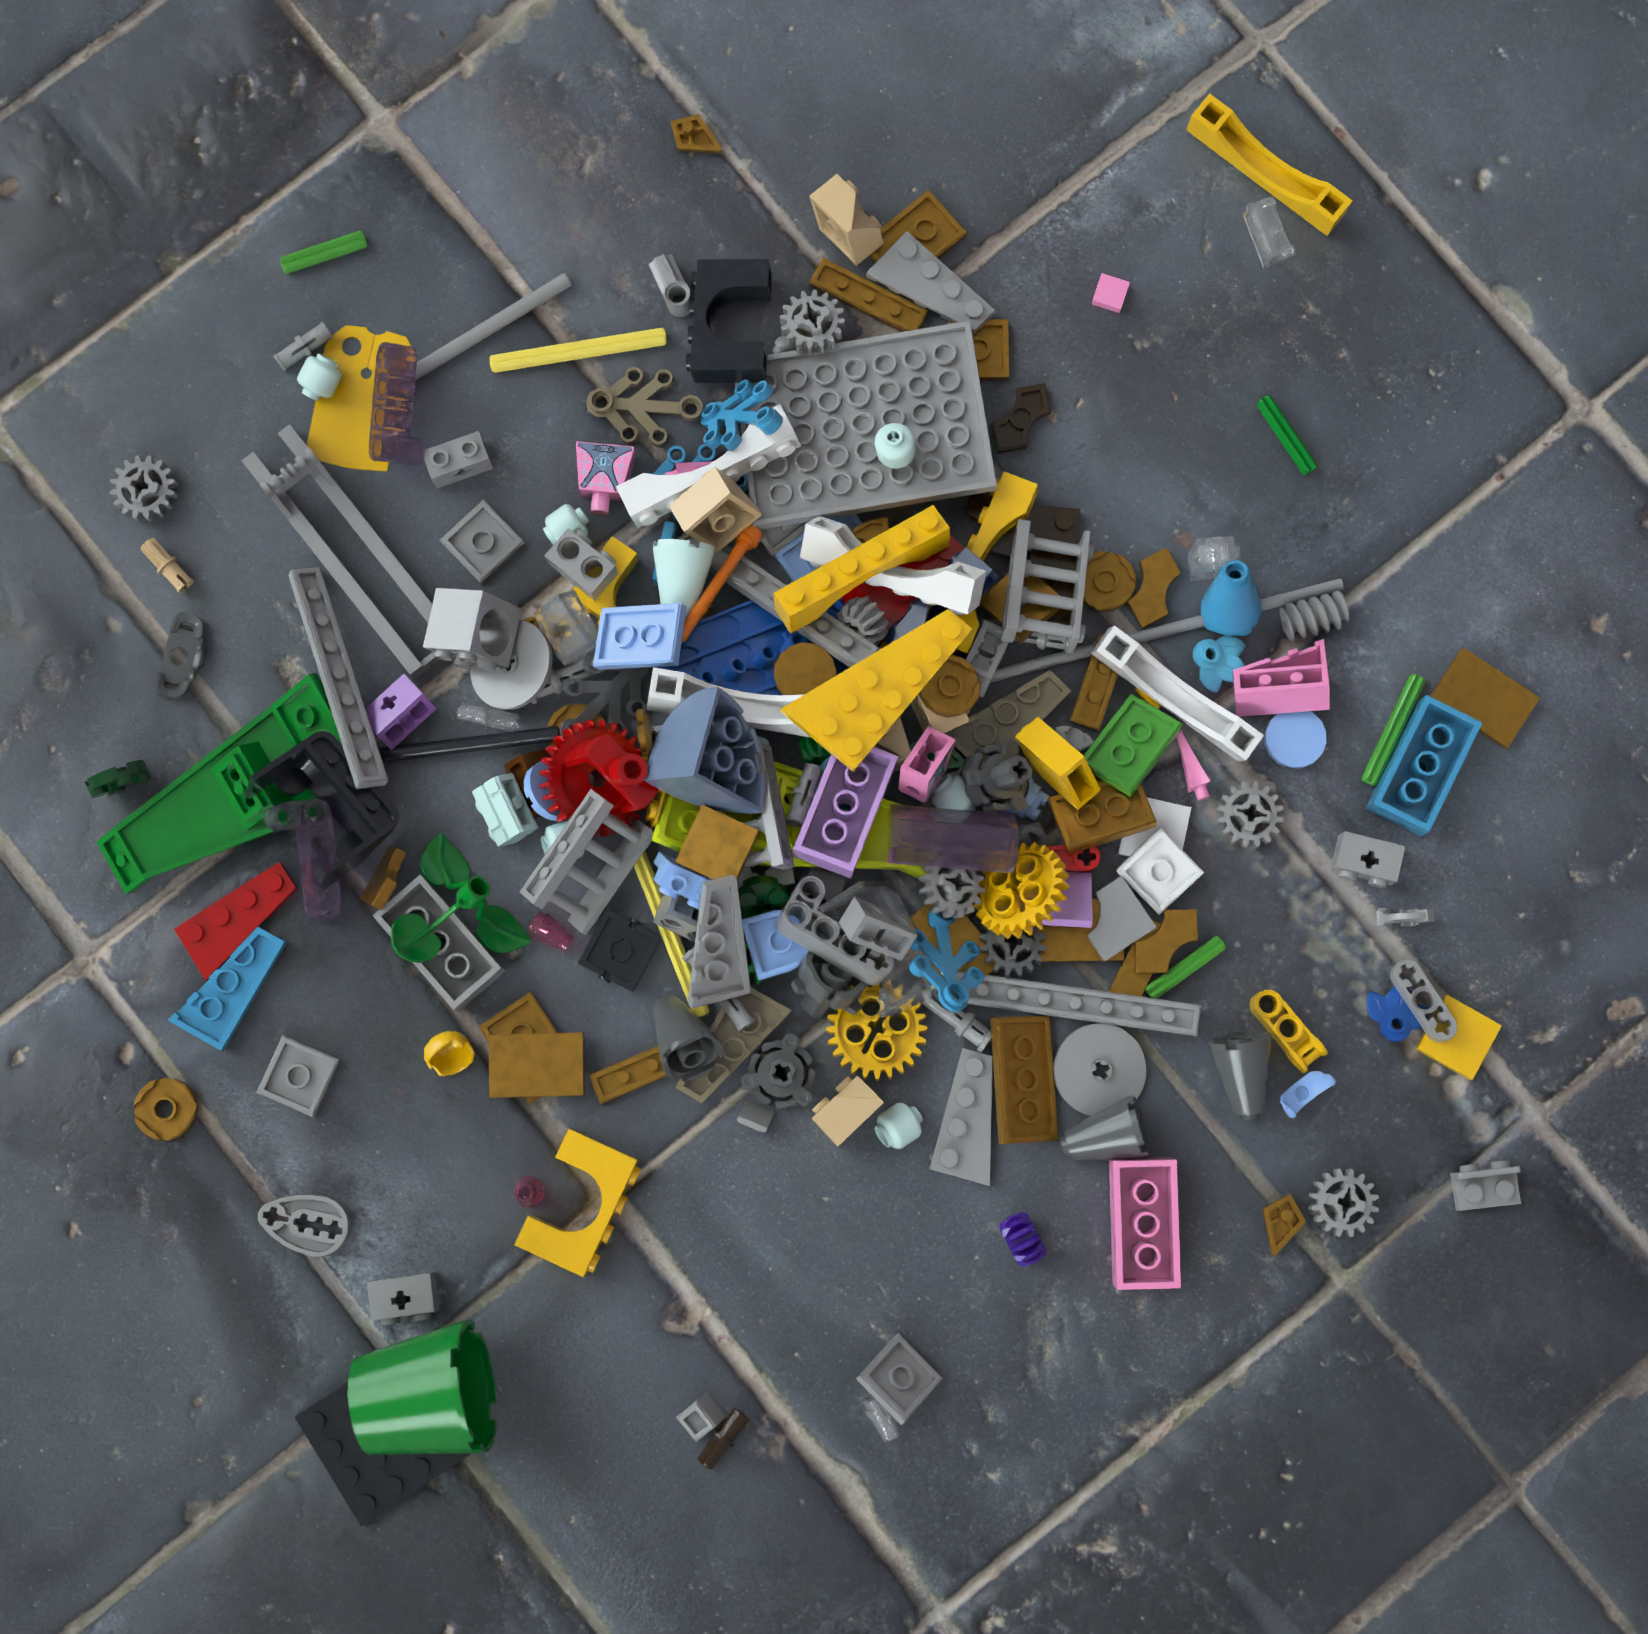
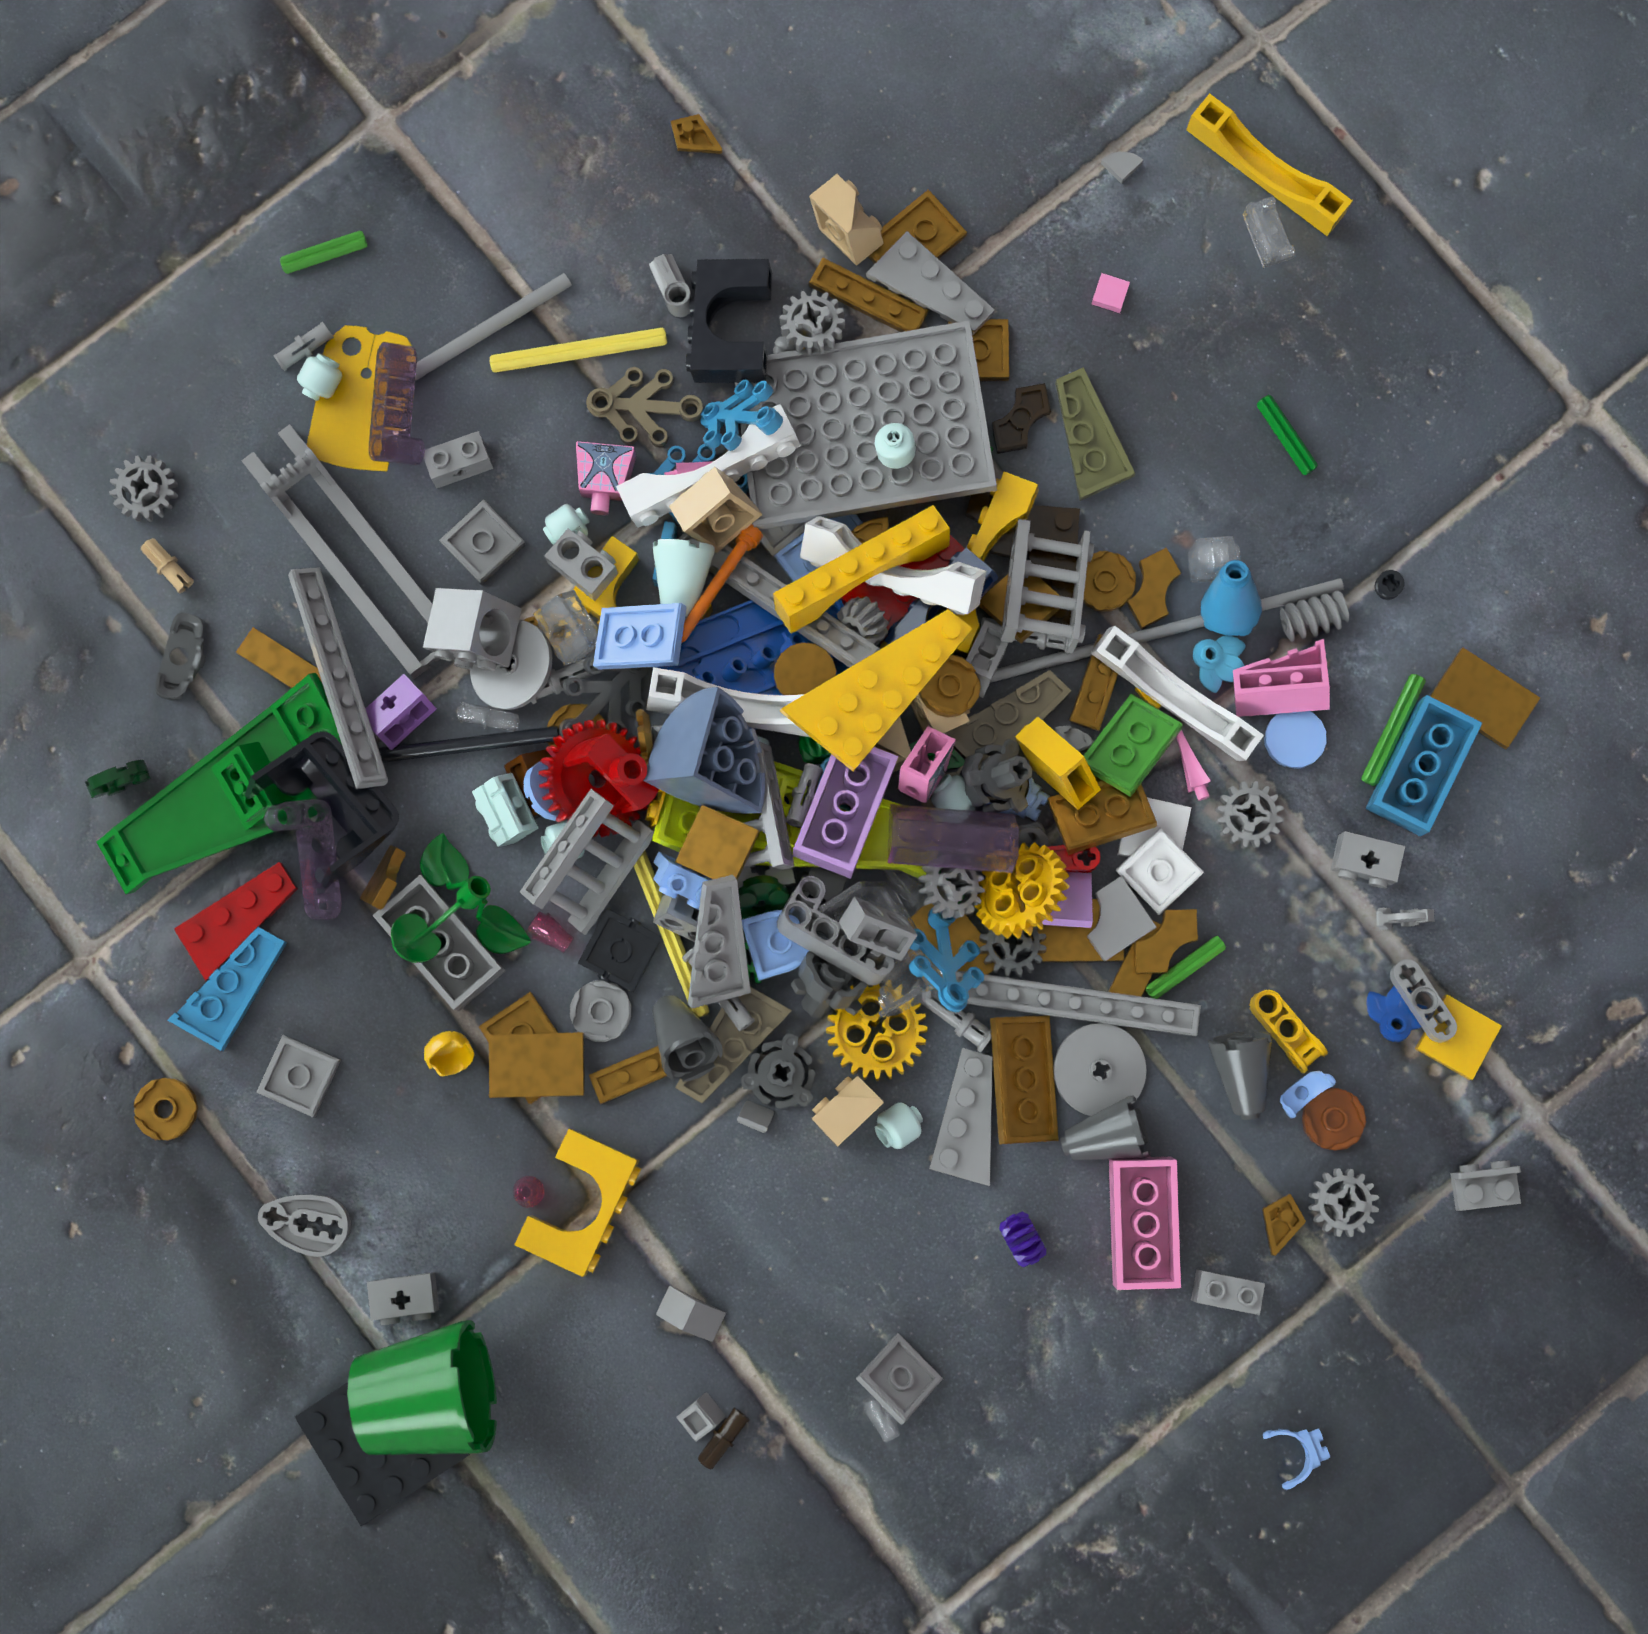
(275, 658): none -> pearl gold tile
(600, 1011): none -> light grey tile
(690, 1314): none -> light grey slope
(1092, 442): none -> olive wing
(1121, 164): none -> light grey tile
(1228, 1292): none -> light grey brick
(1313, 1451): none -> light blue helmet
(1334, 1119): none -> dark orange tile
(1382, 590): none -> black bush

